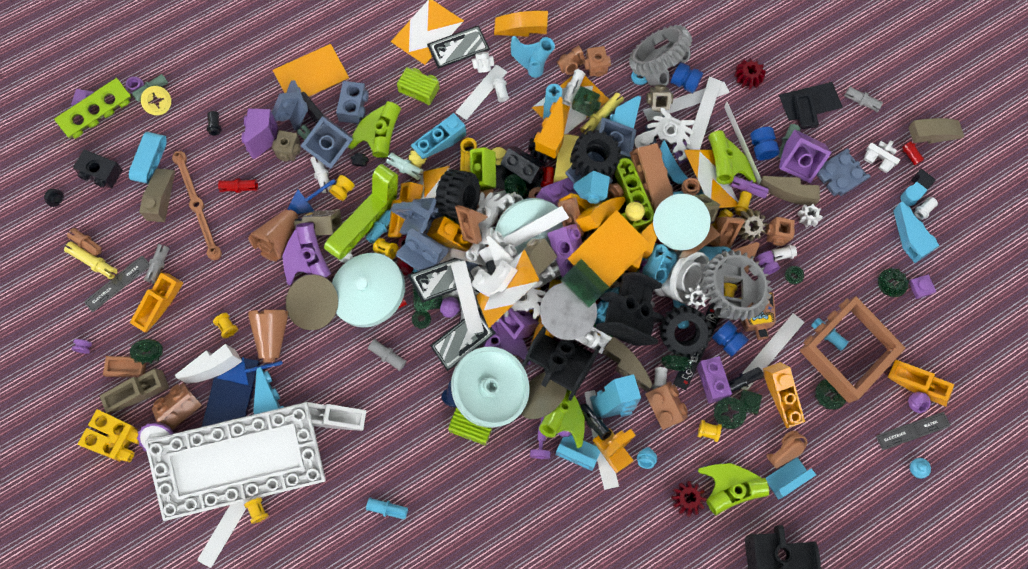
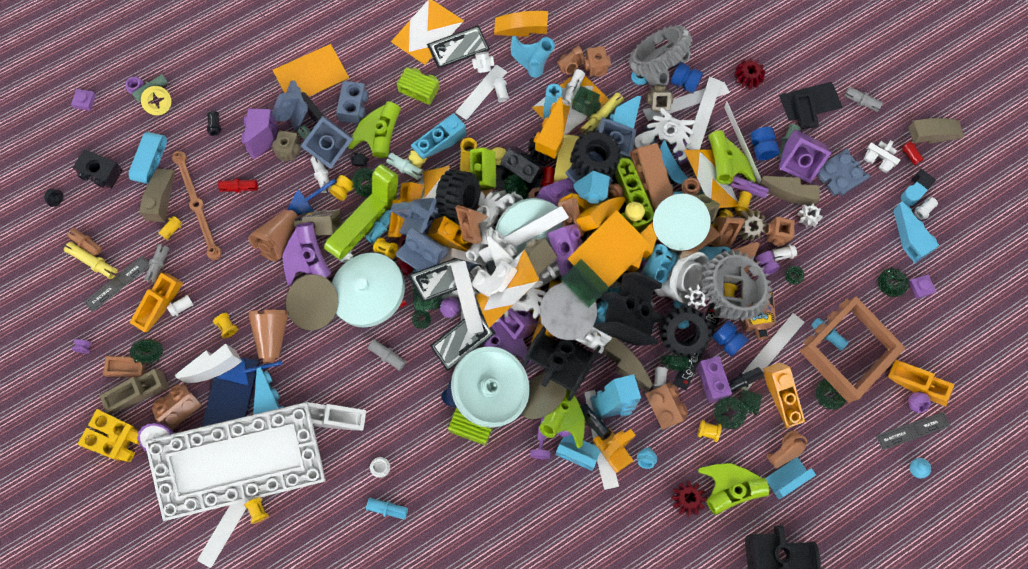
(66, 119): lime brick -> none
(171, 226): none -> yellow pin
(179, 306): none -> white pin
(360, 175): none -> clear green gear
(380, 467): none -> white plate

